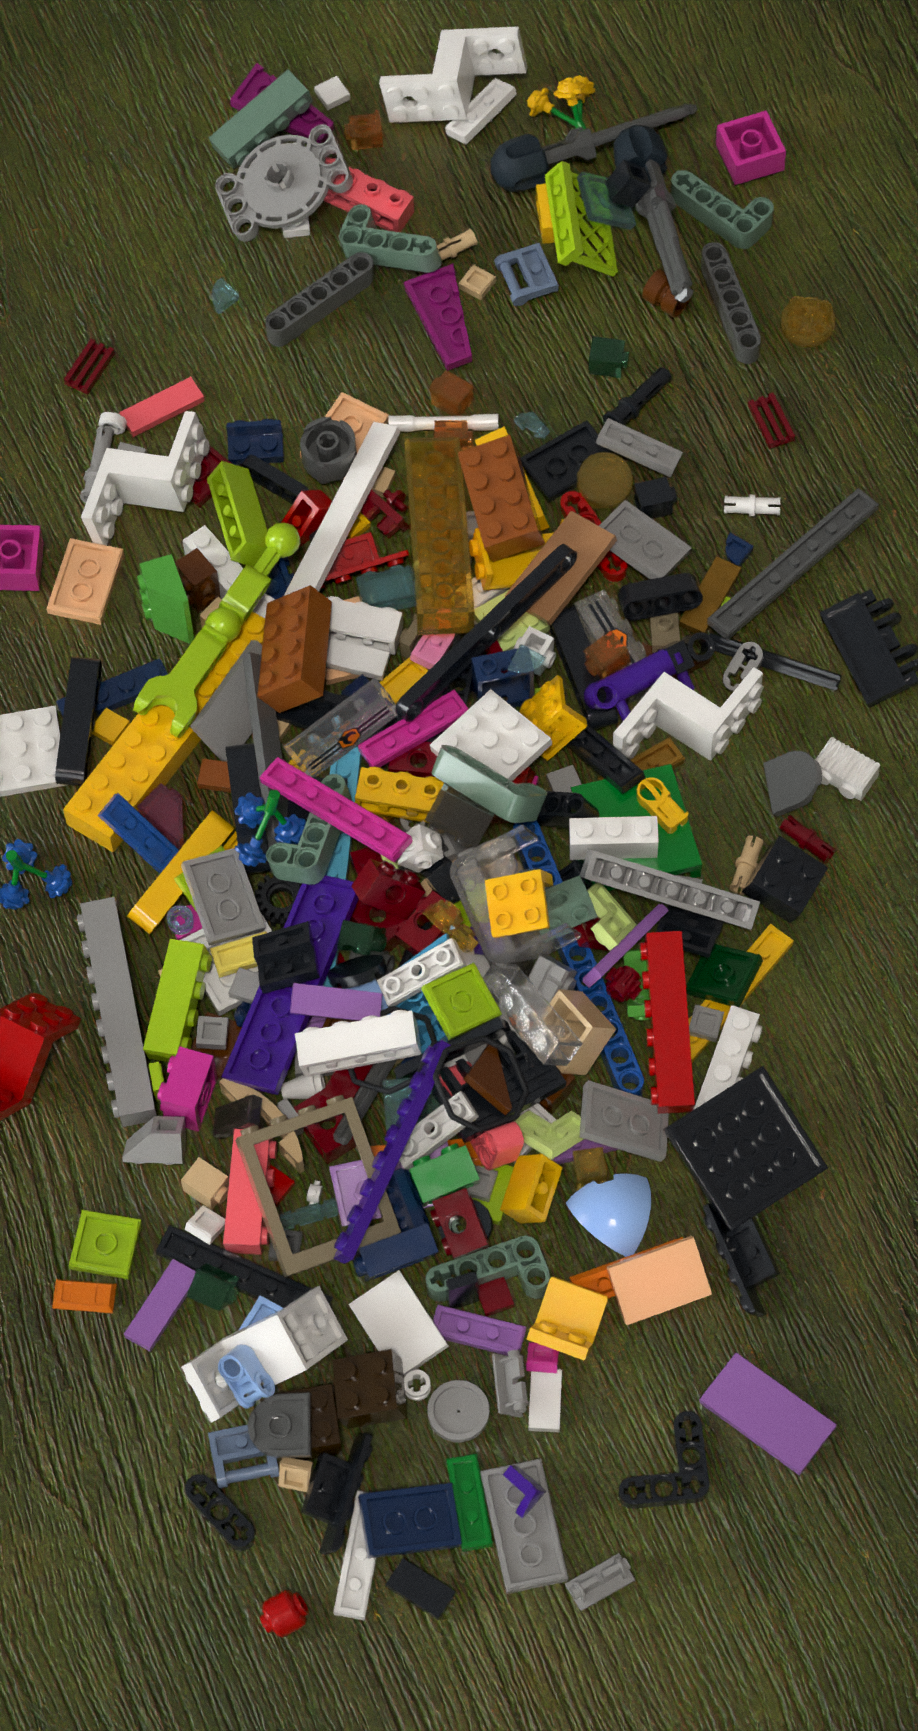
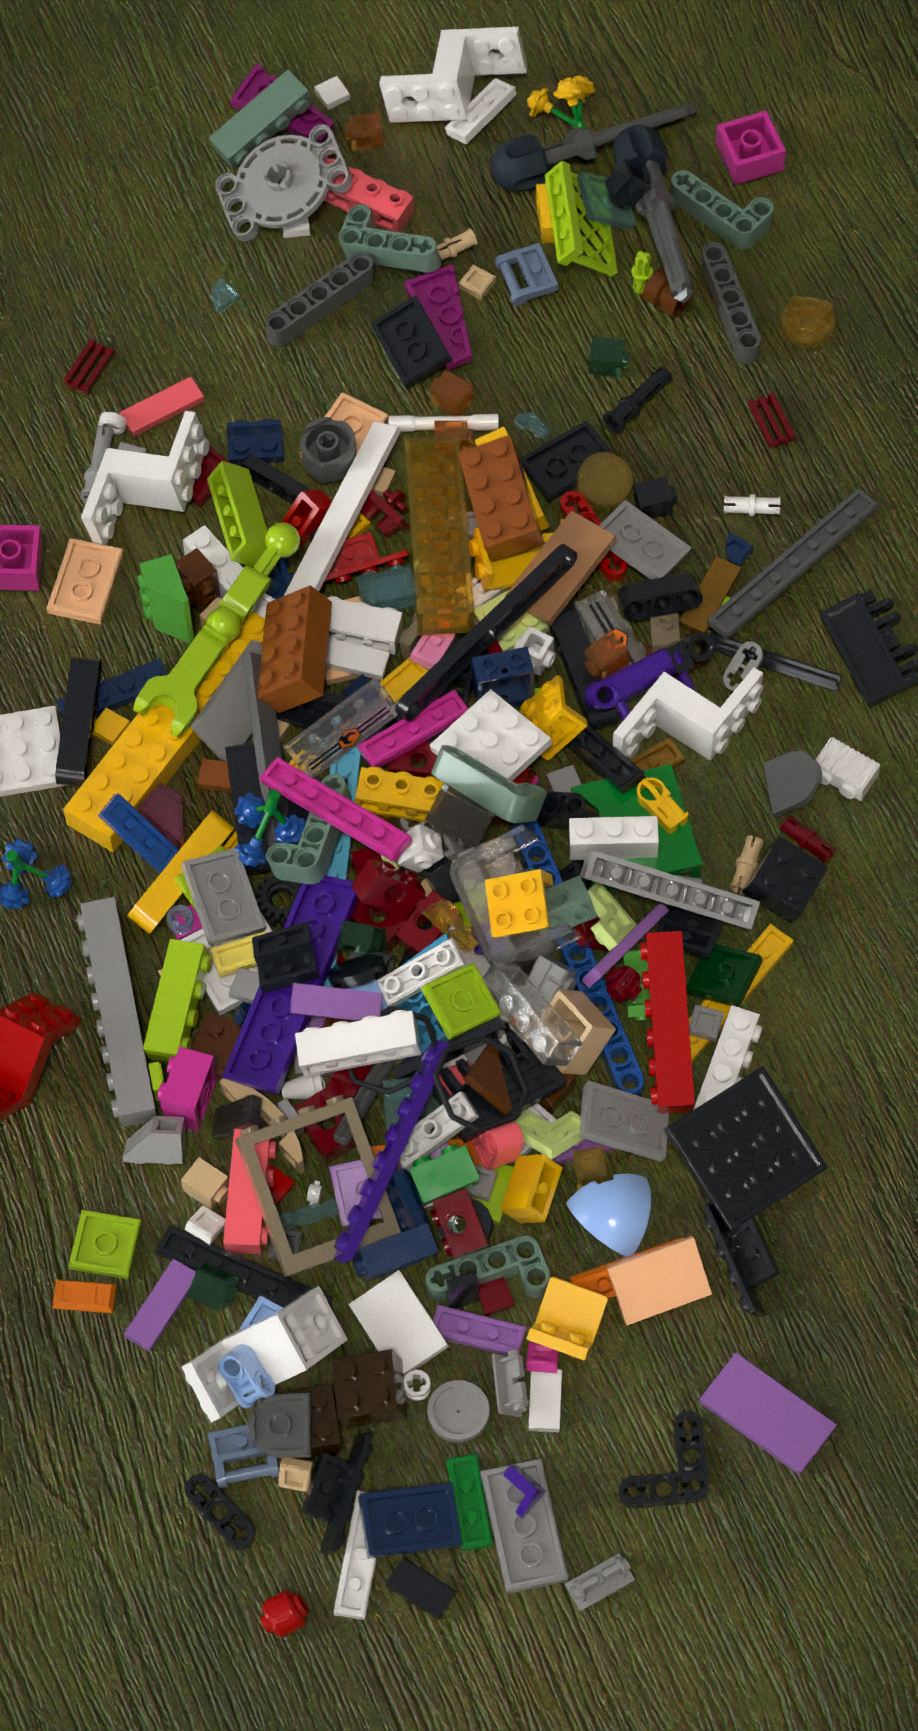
(212, 1032): light grey plate -> none
(411, 342): none -> black tile
(525, 660): clear light blue tile -> none
(639, 447): light grey plate -> none
(641, 271): none -> lime axle

